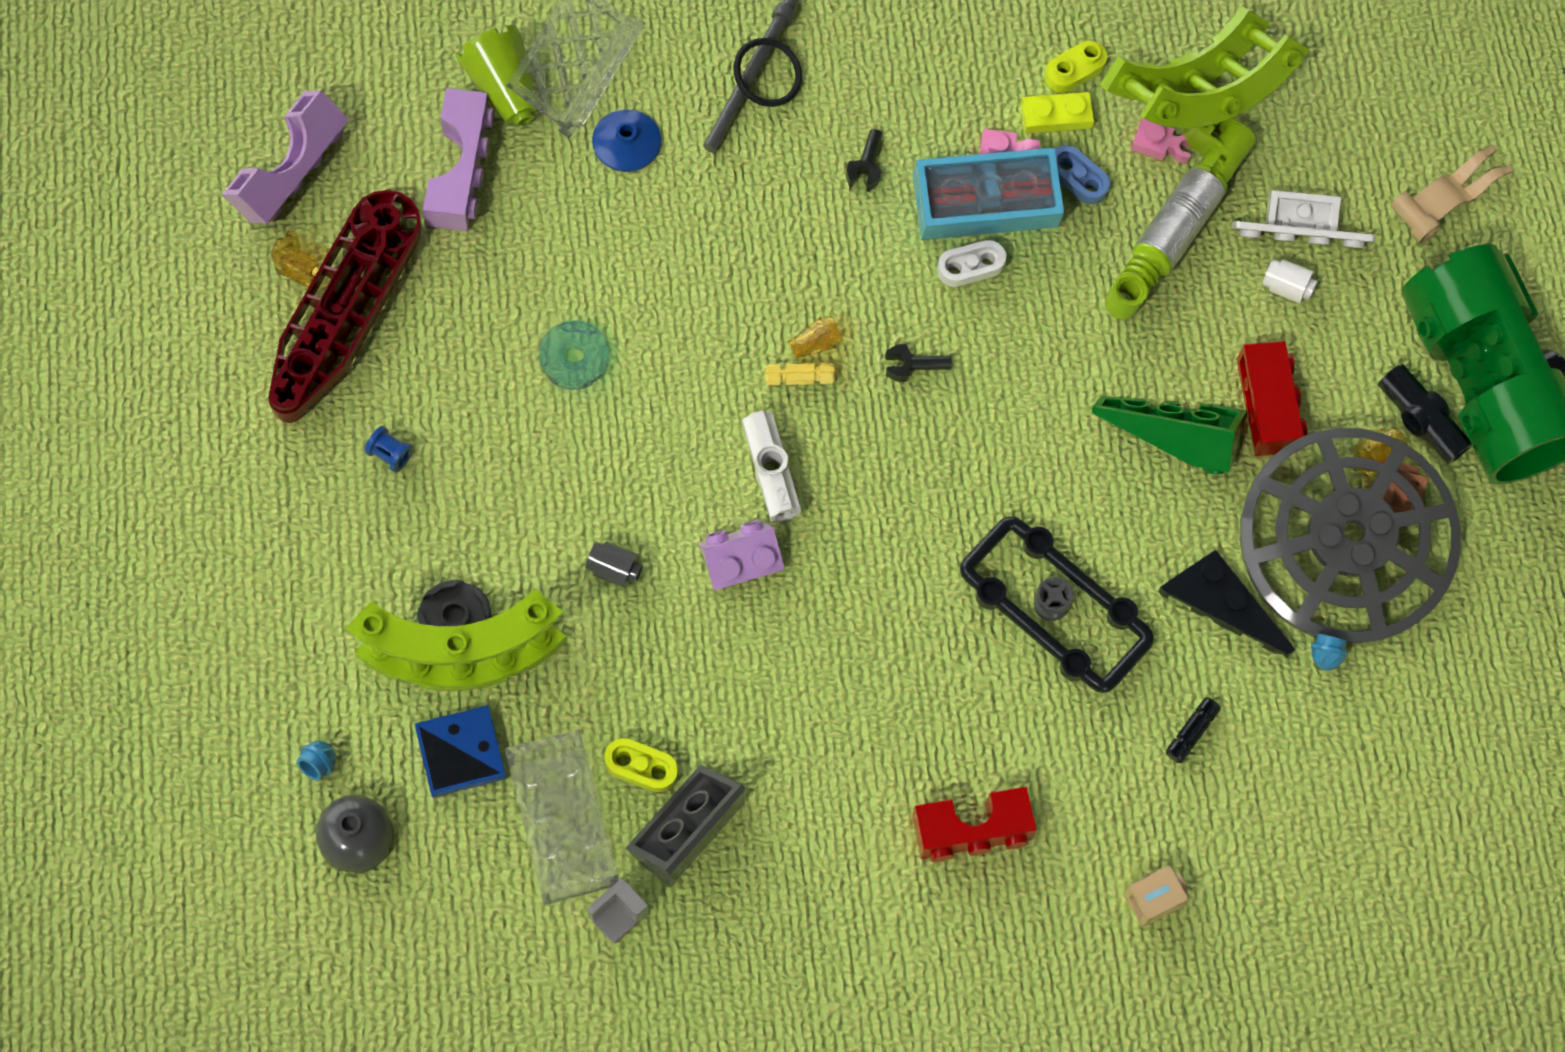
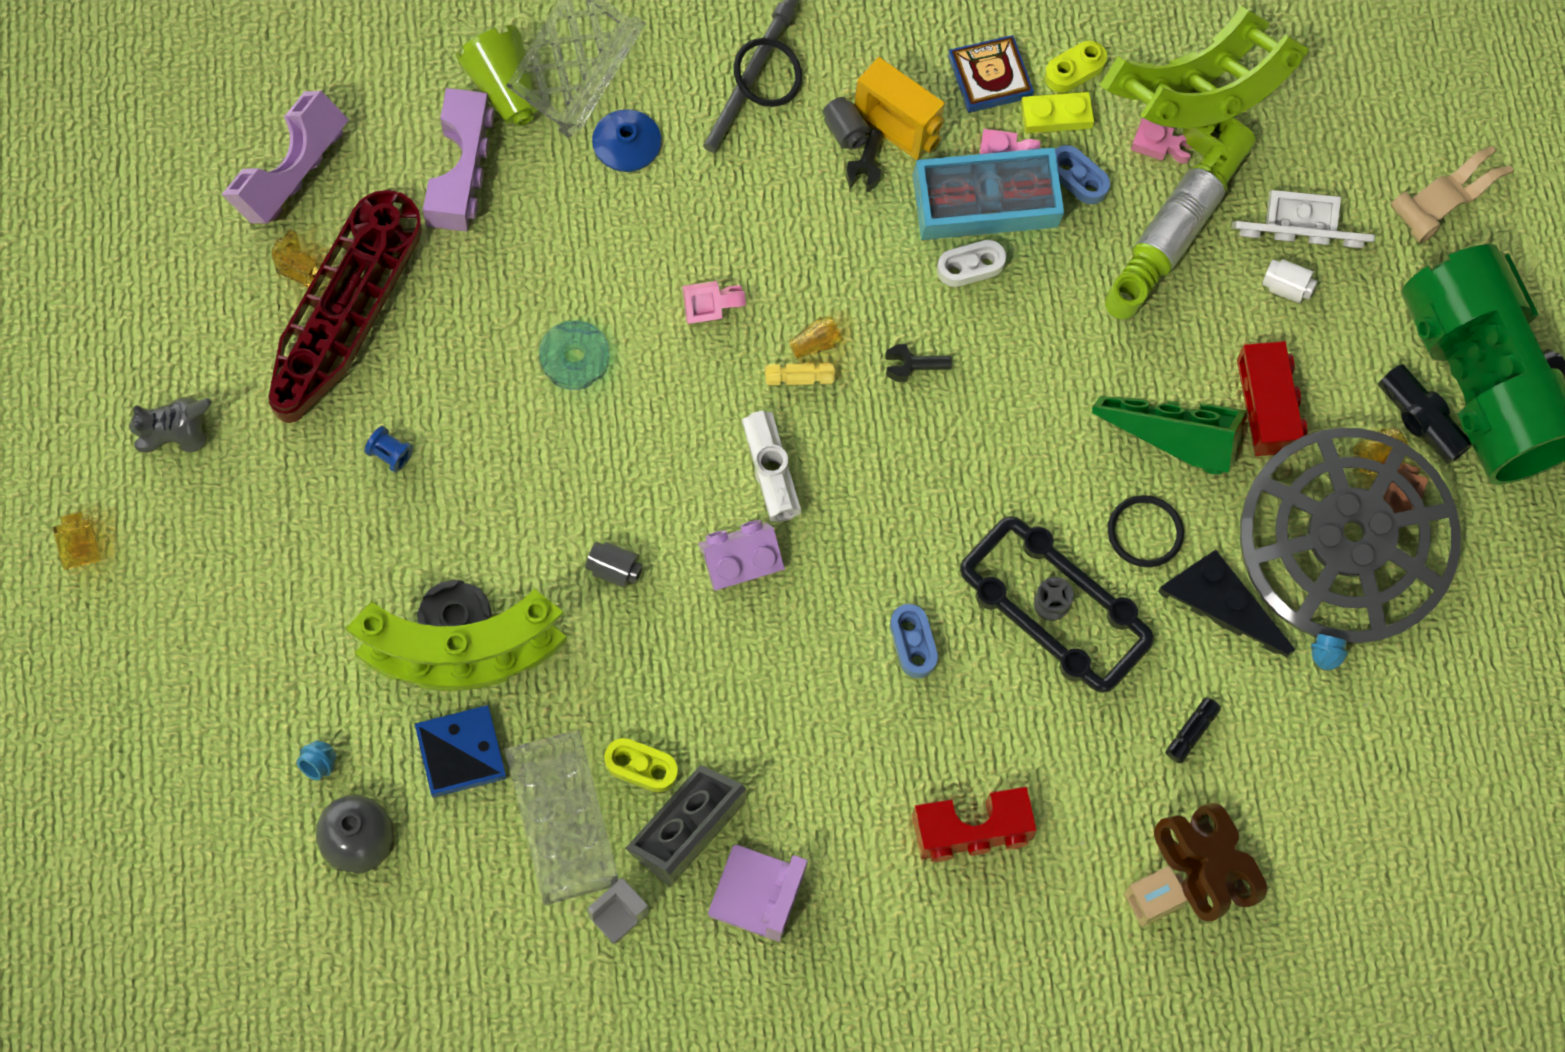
(76, 540): none -> clear yellow bracket
(175, 423): none -> dark grey animal
(705, 301): none -> bright pink plate
(757, 892): none -> lavender bracket
(846, 123): none -> dark grey brick
(899, 109): none -> yellow window
(915, 642): none -> medium blue plate
(990, 73): none -> tile
(1141, 562): none -> black tyre
(1210, 861): none -> reddish brown piece

